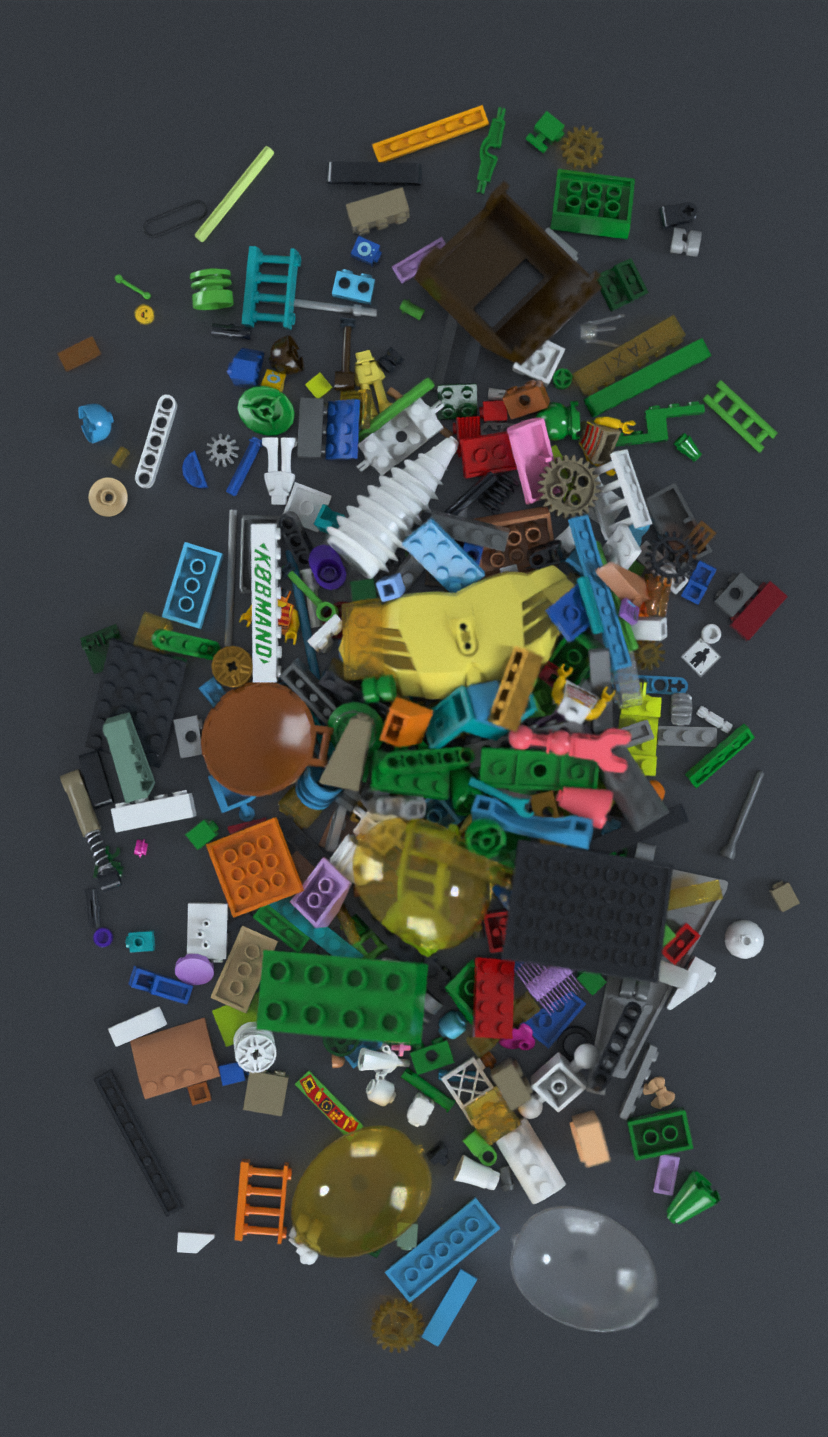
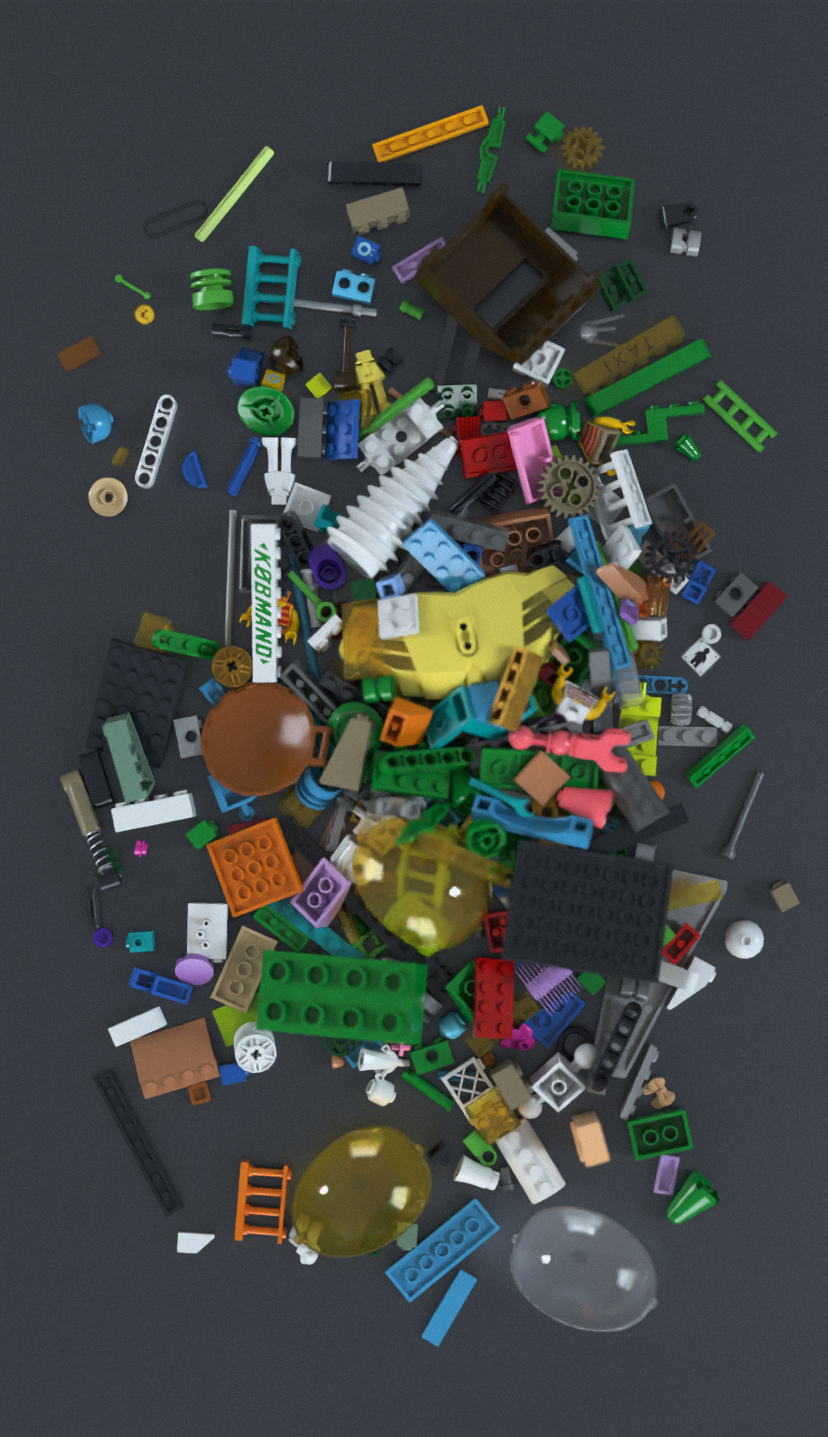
(97, 646): dark green hinge -> none
(192, 585): medium azure brick -> none
(224, 443): light grey gear -> none
(266, 1092): dark tan brick -> none
(328, 1103): tile -> none
(398, 616): none -> white plate
(405, 1322): clear yellow gear -> none
(420, 1109): white brick -> none
(427, 825): none -> green piece
(541, 778): none -> nougat tile
(559, 652): none -> medium nougat tile

